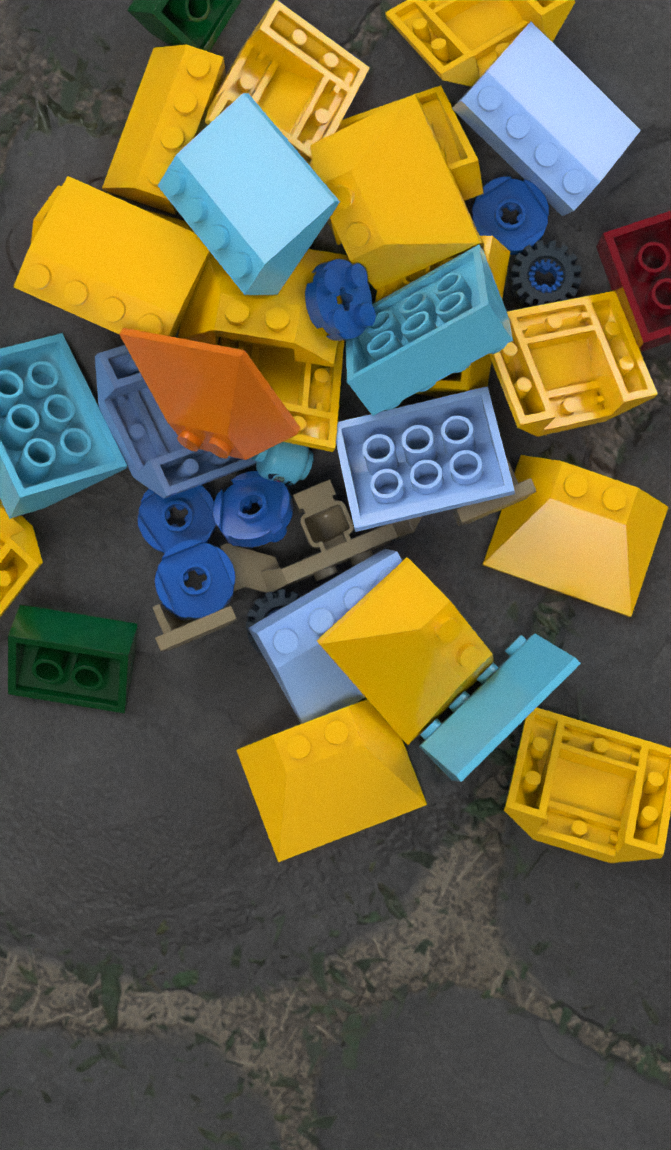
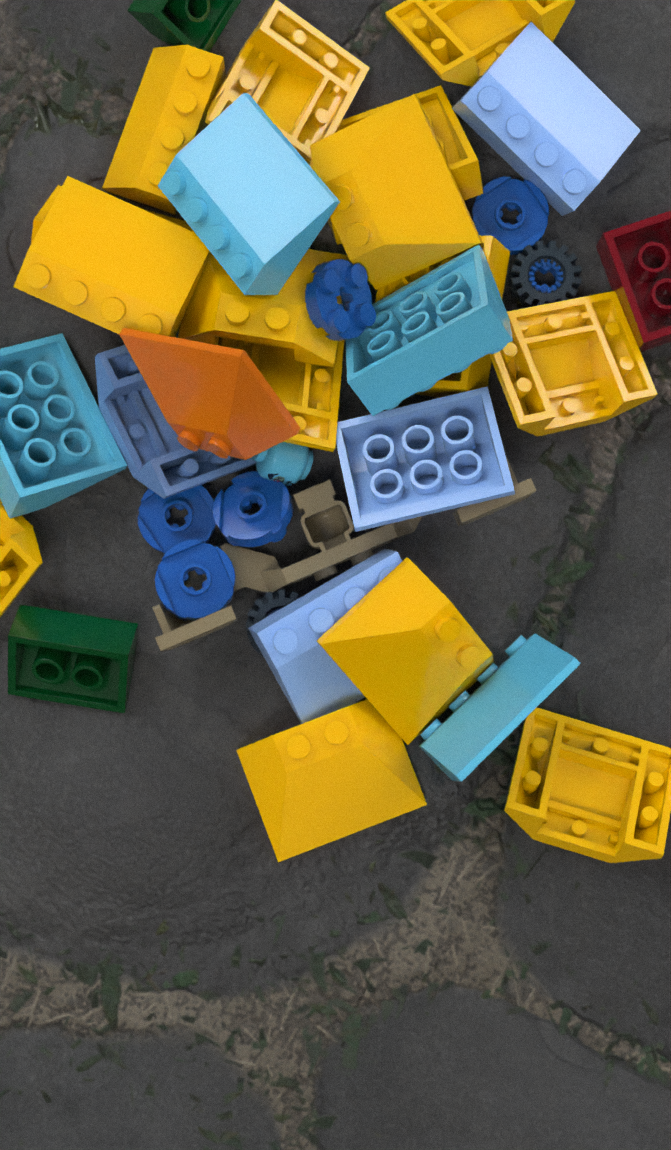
(578, 534): yellow slope -> none

